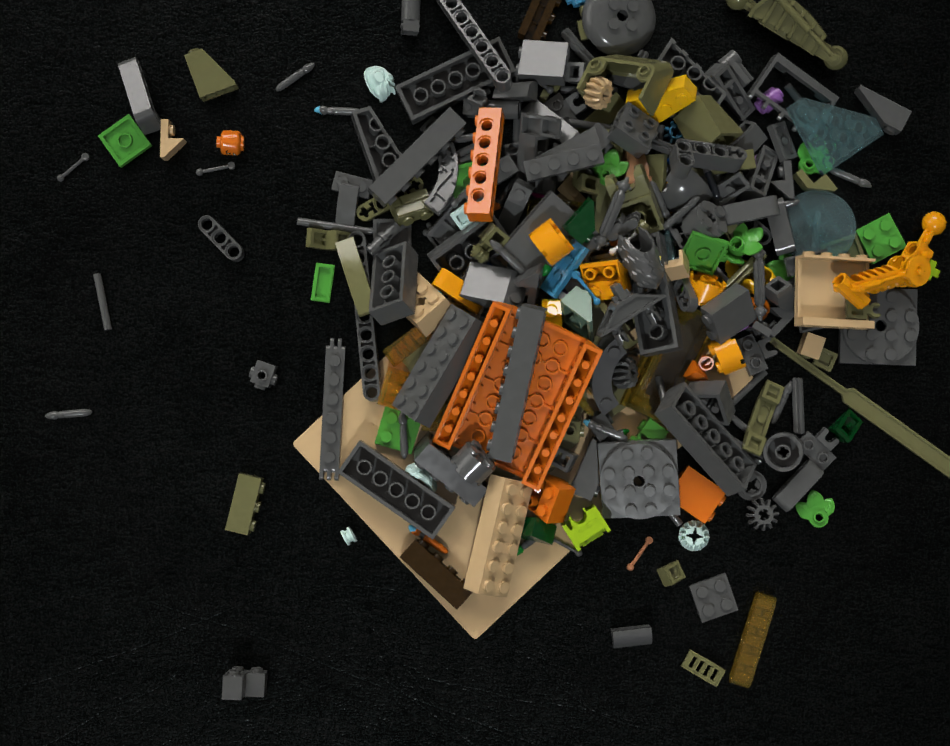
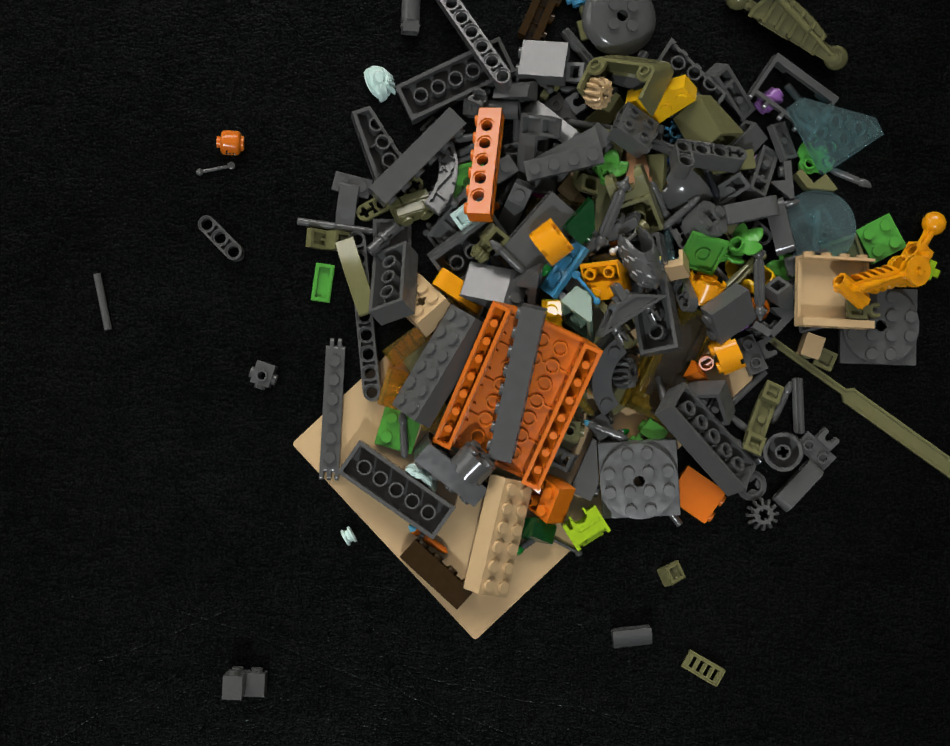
(68, 413): dark grey piece -> none
(84, 157): dark grey hinge -> none
(125, 140): bright green plate -> none
(139, 96): beam -> none
(168, 145): tan slope -> none
(208, 75): olive slope -> none
(245, 504): olive brick -> none
(295, 76): dark grey piece -> none
(334, 110): dark grey piece -> none
(648, 540): nougat hinge -> none
(688, 528): light aqua gear -> none
(713, 597): dark grey plate -> none
(735, 63): dark grey piece -> none
(752, 640): clear yellow beam -> none
(816, 506): bright green plate -> none
(846, 426): dark green slope -> none
(889, 114): dark grey slope -> none

